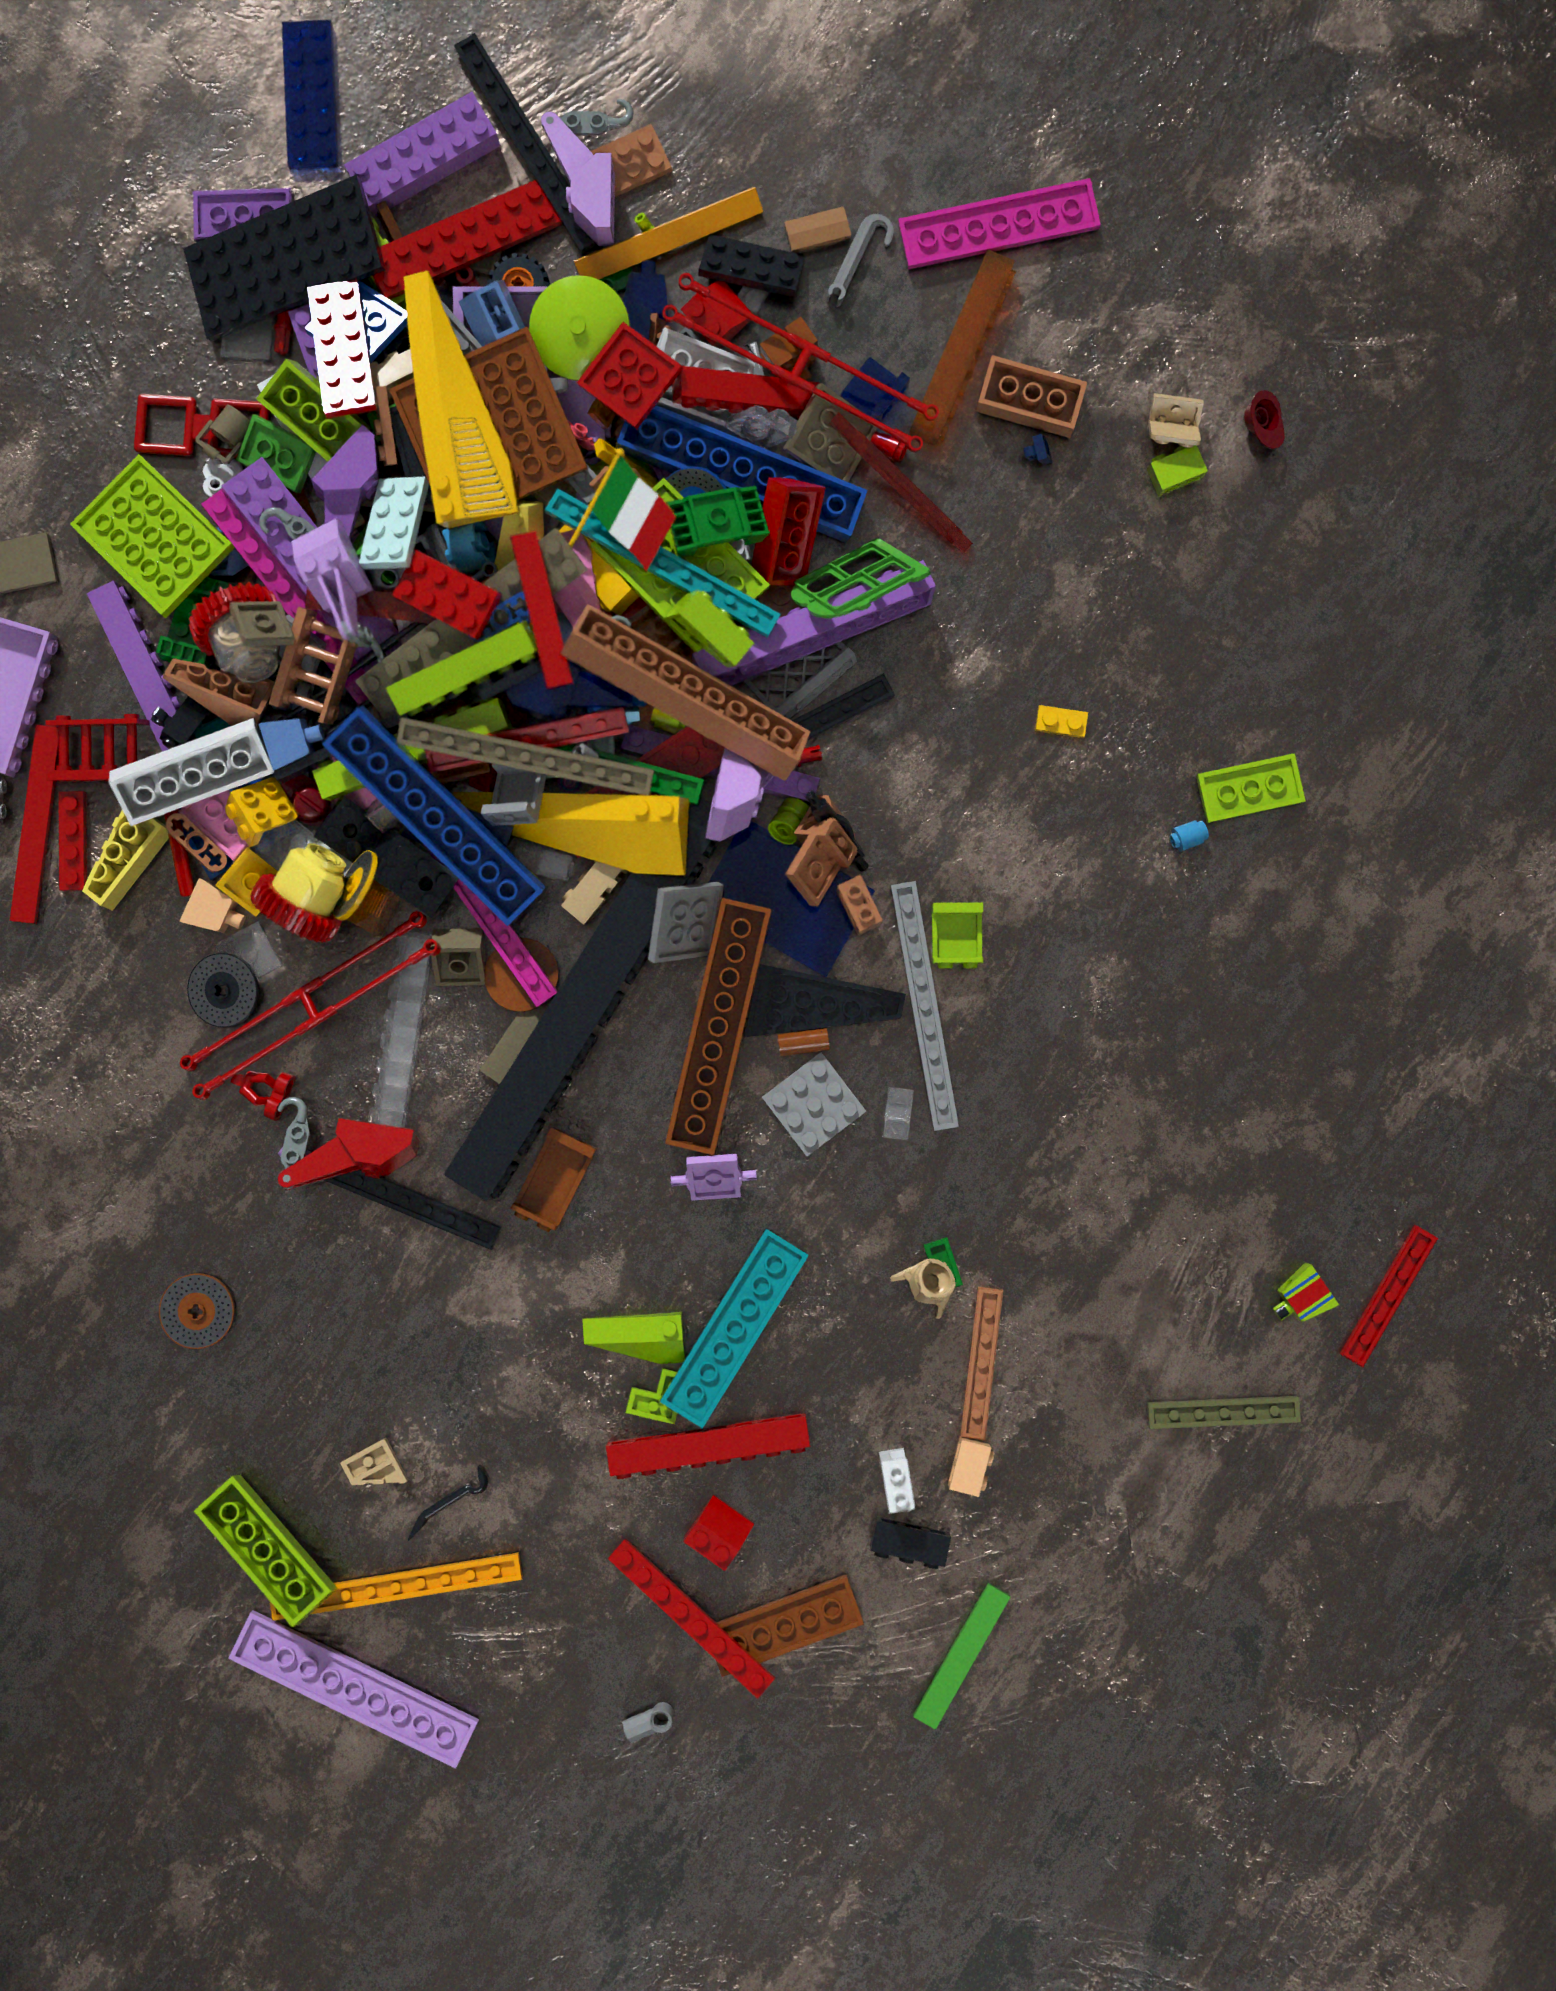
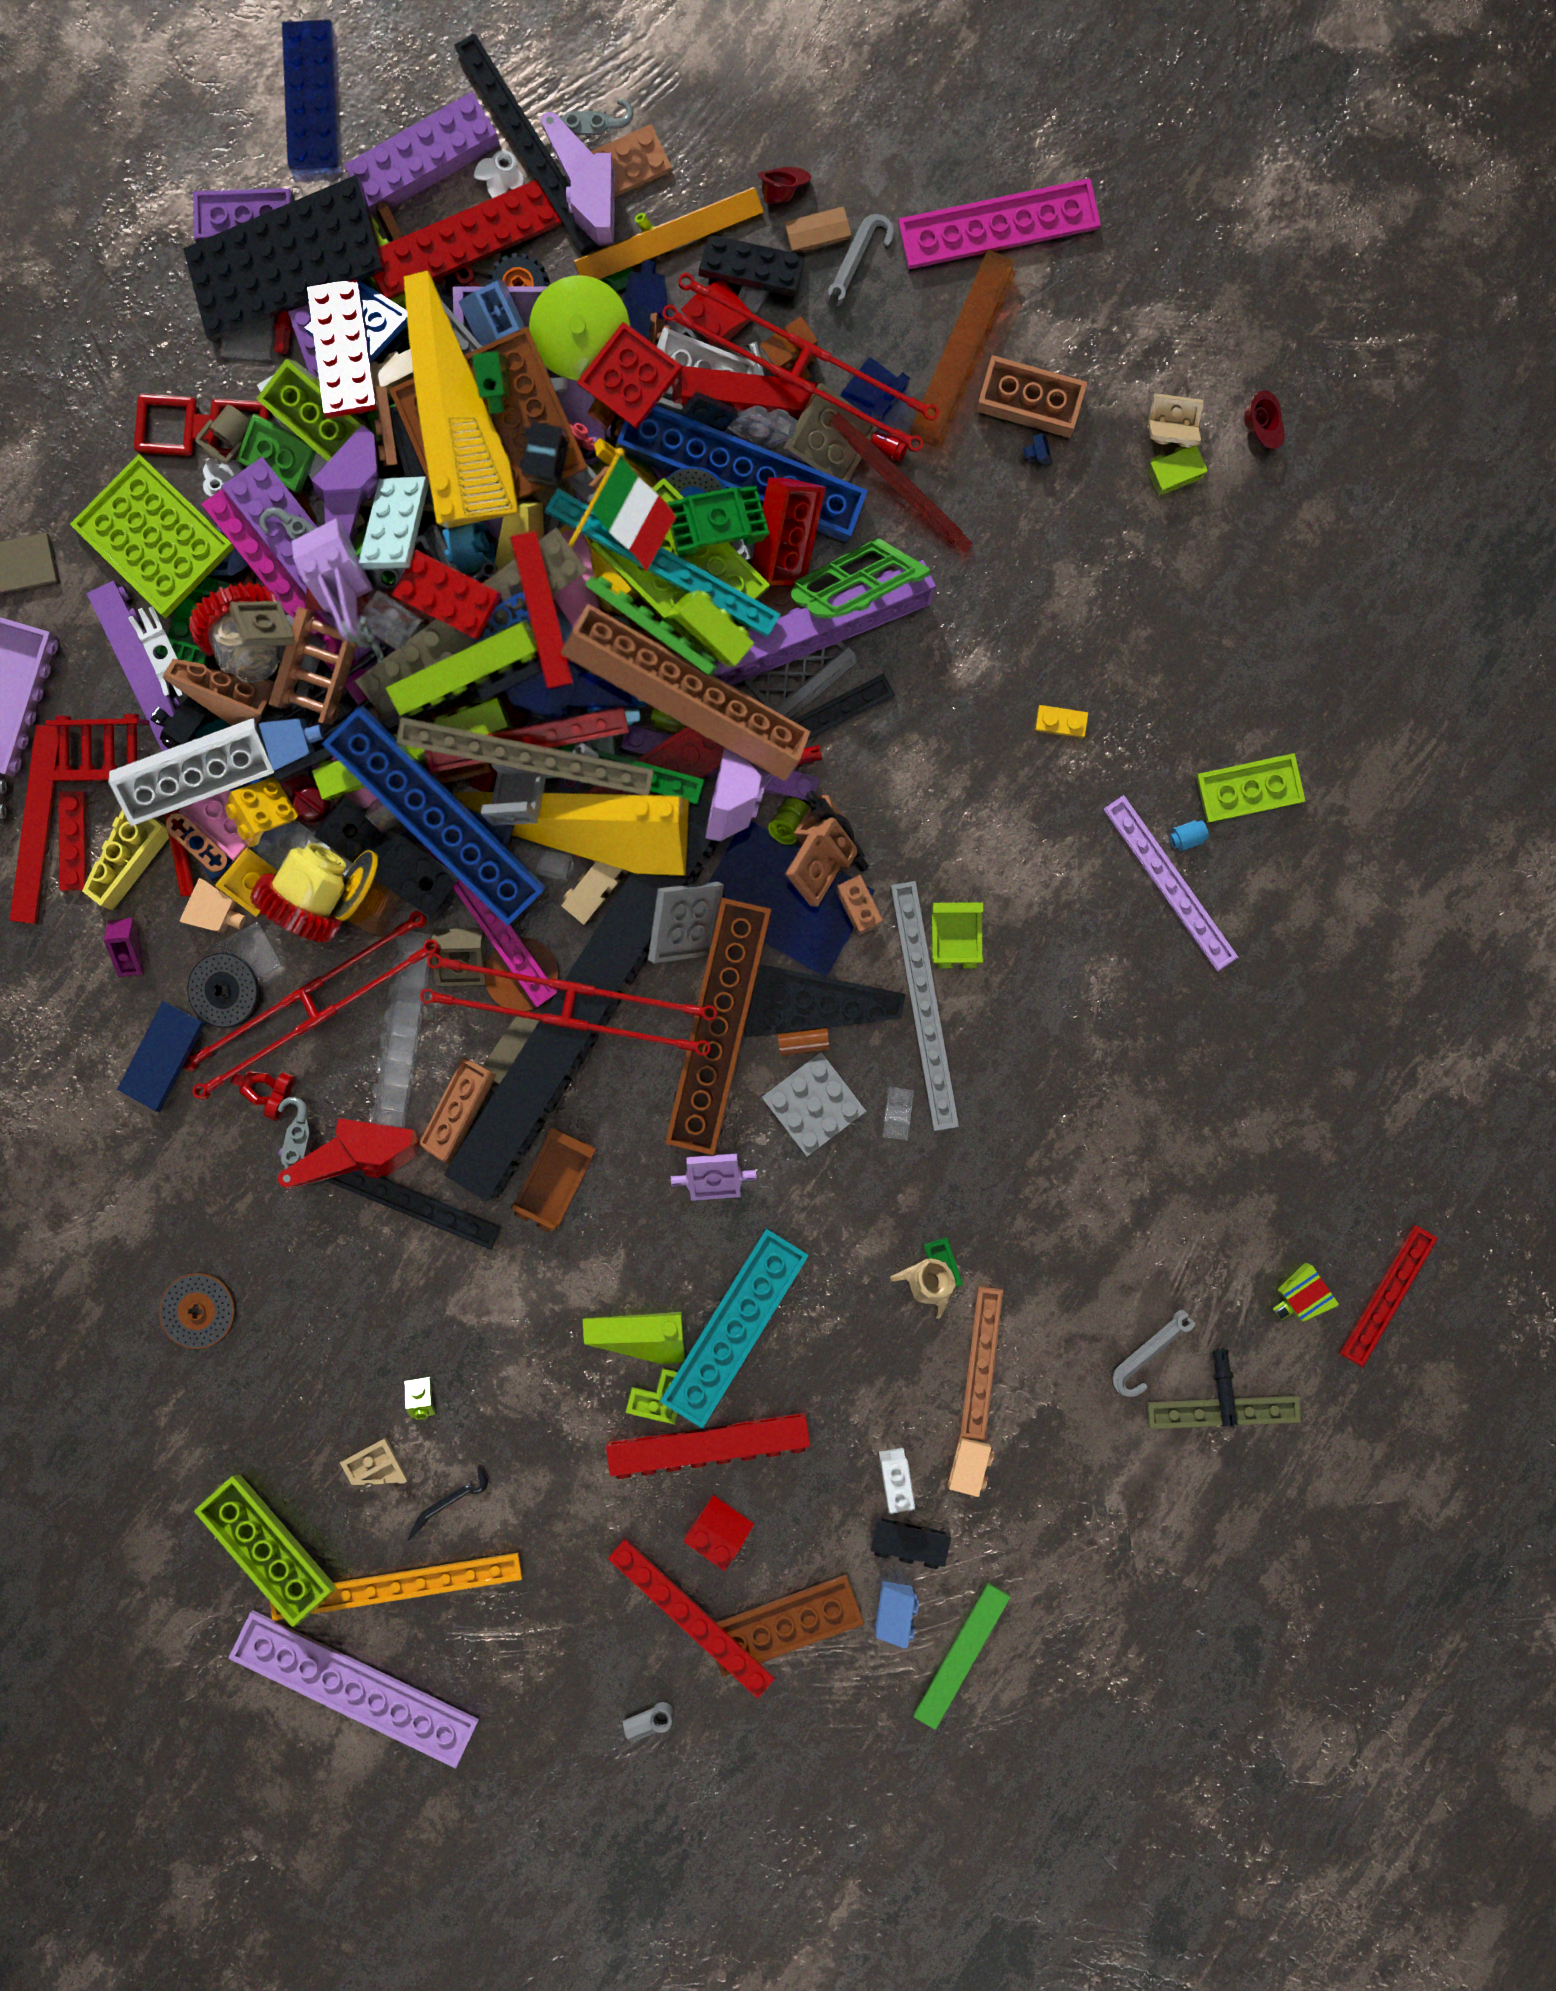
(124, 947): none -> magenta slope
(152, 639): none -> white piece
(161, 1056): none -> dark blue tile
(389, 621): none -> clear brick
(419, 1398): none -> bracket
(457, 1110): none -> nougat tile
(491, 368): none -> green torso
(497, 177): none -> white plate
(544, 455): none -> black container
(566, 1019): none -> red bar
(662, 630): none -> bright green plate
(709, 411): none -> black plate
(781, 183): none -> dark red piece
(895, 1614): none -> medium blue slope
(1147, 1352): none -> light grey piece
(1170, 883): none -> lavender tile
(1225, 1390): none -> black pin

